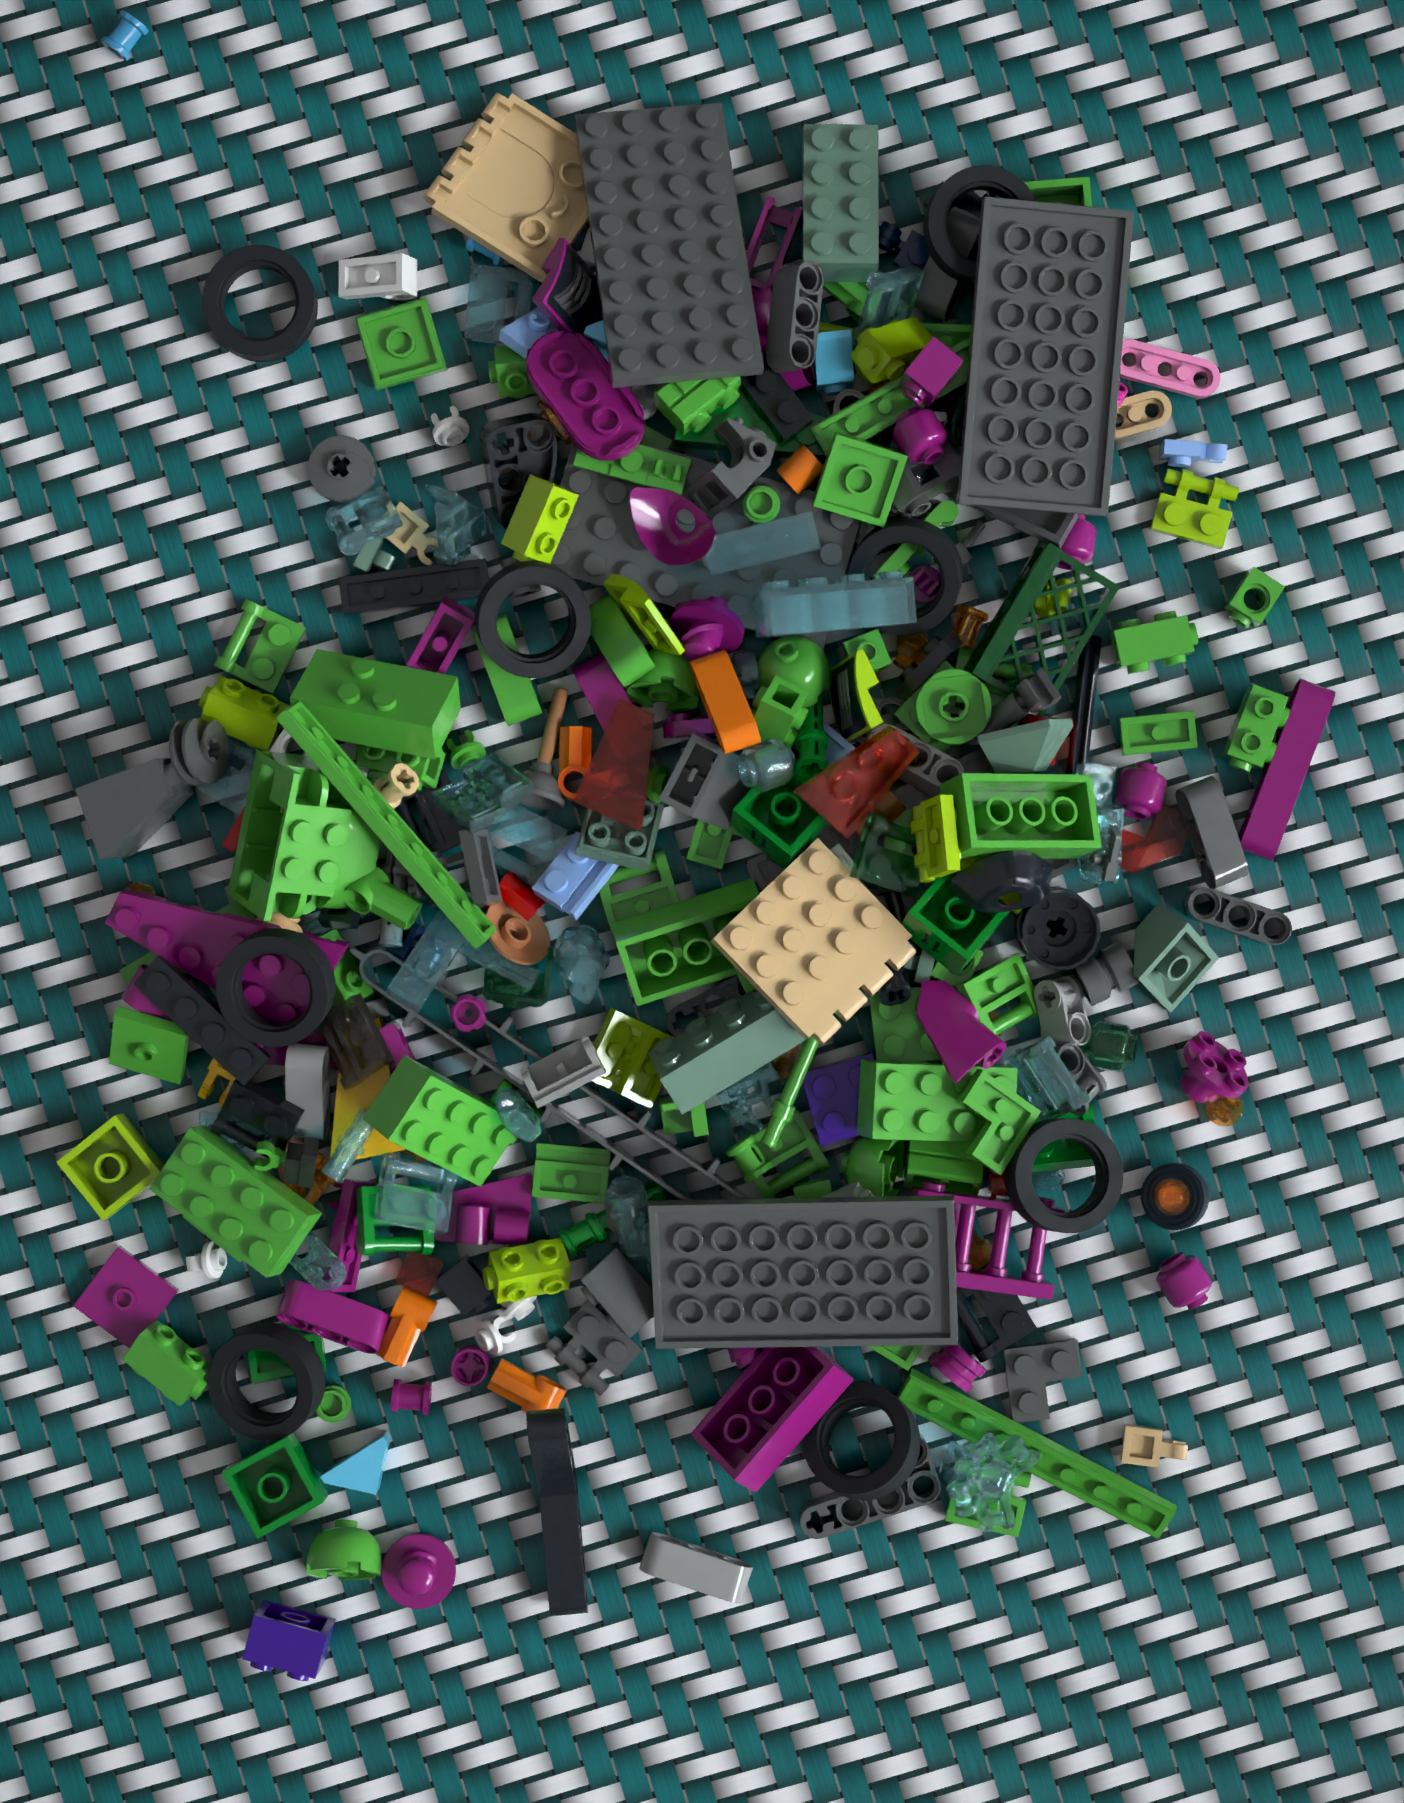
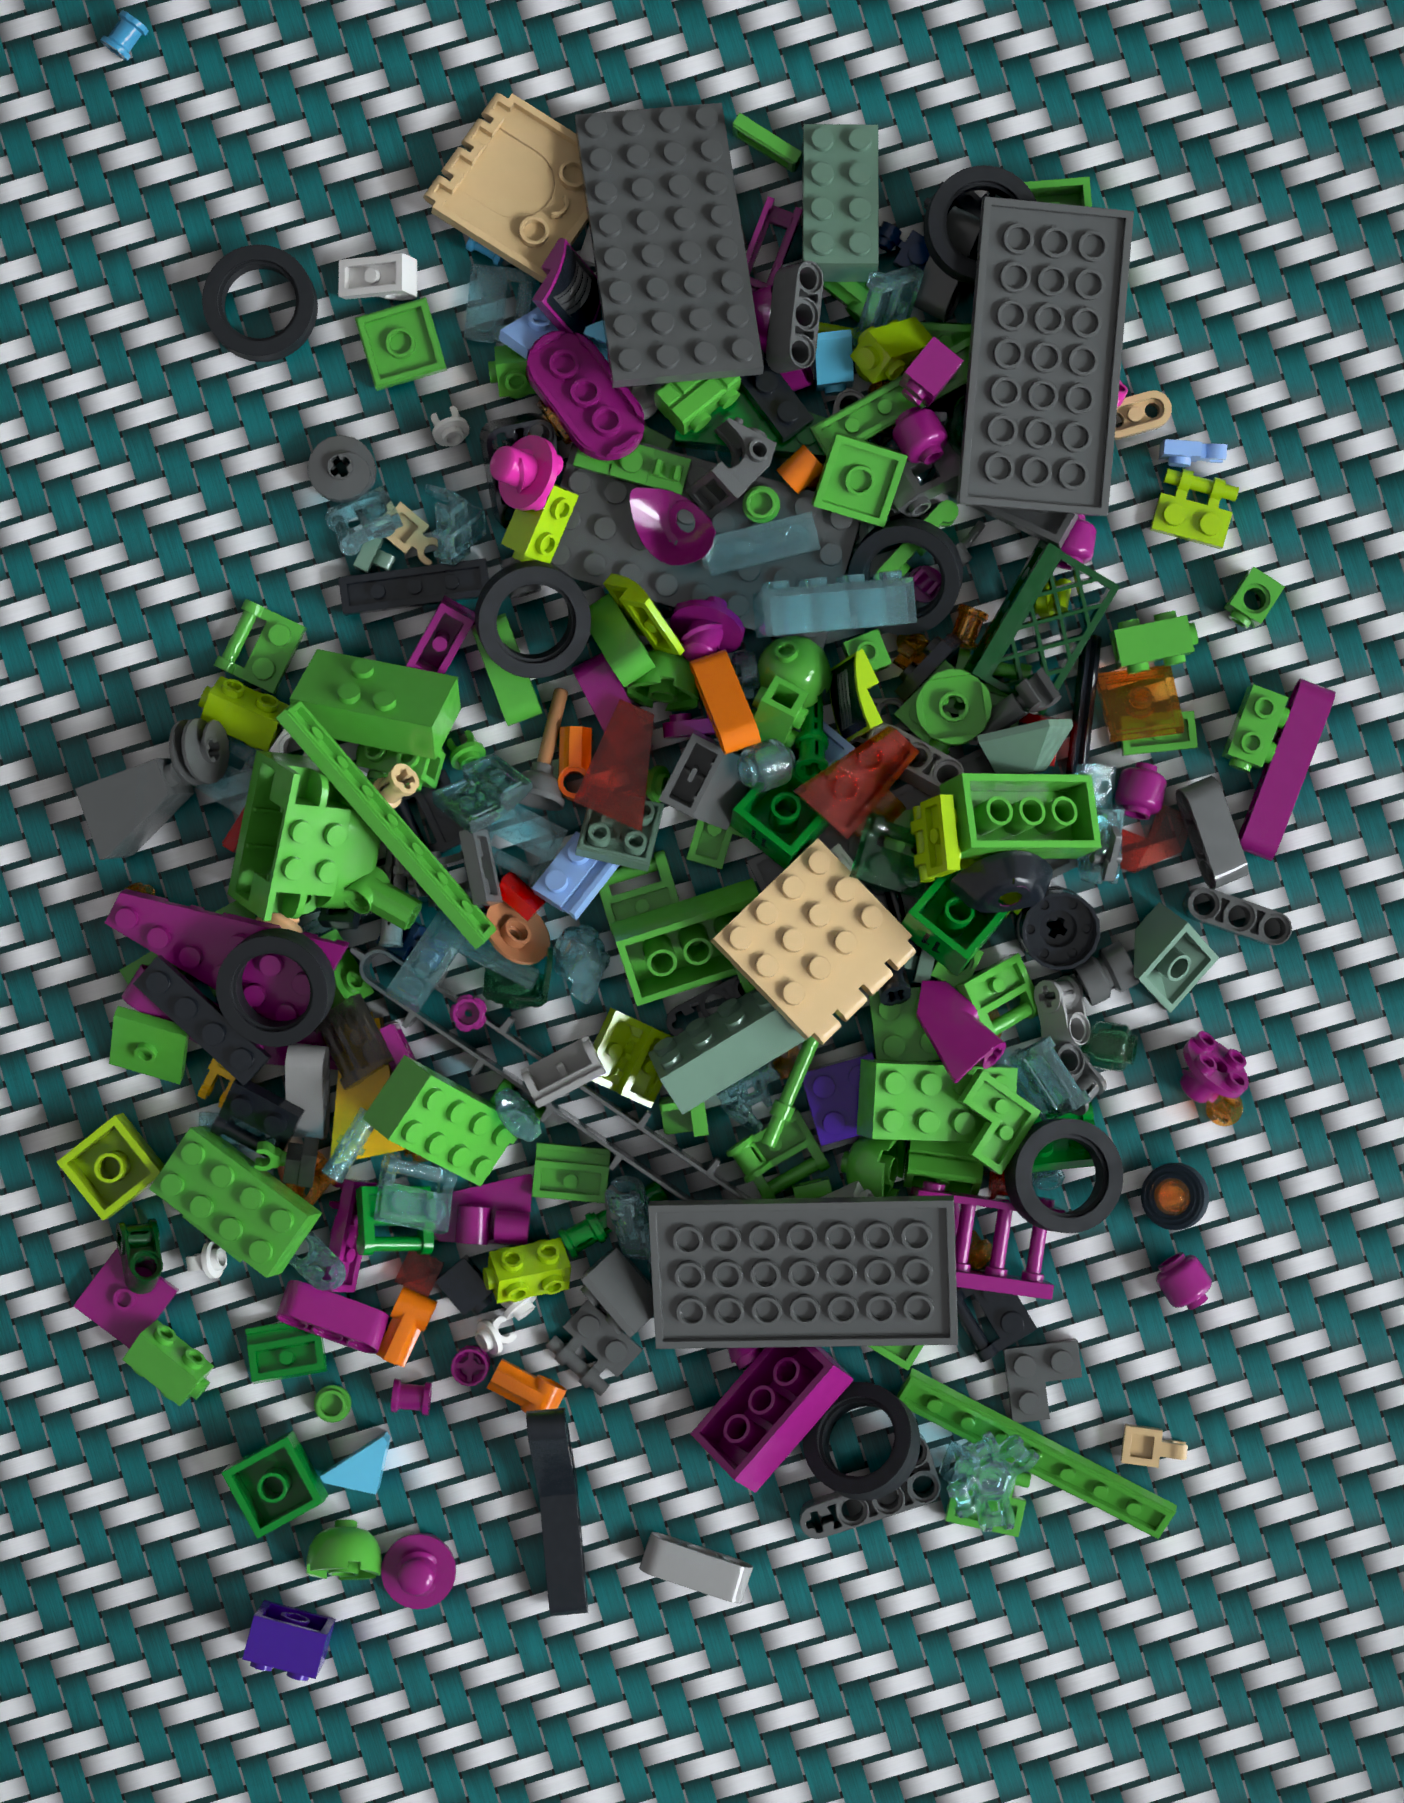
(139, 1248): none -> dark green piece
(238, 1411): black tyre -> none
(526, 472): none -> dark pink plate
(766, 142): none -> bright green tile
(957, 1366): magenta wheel -> none
(1140, 704): none -> clear orange plate
(1181, 367): bright pink plate -> none

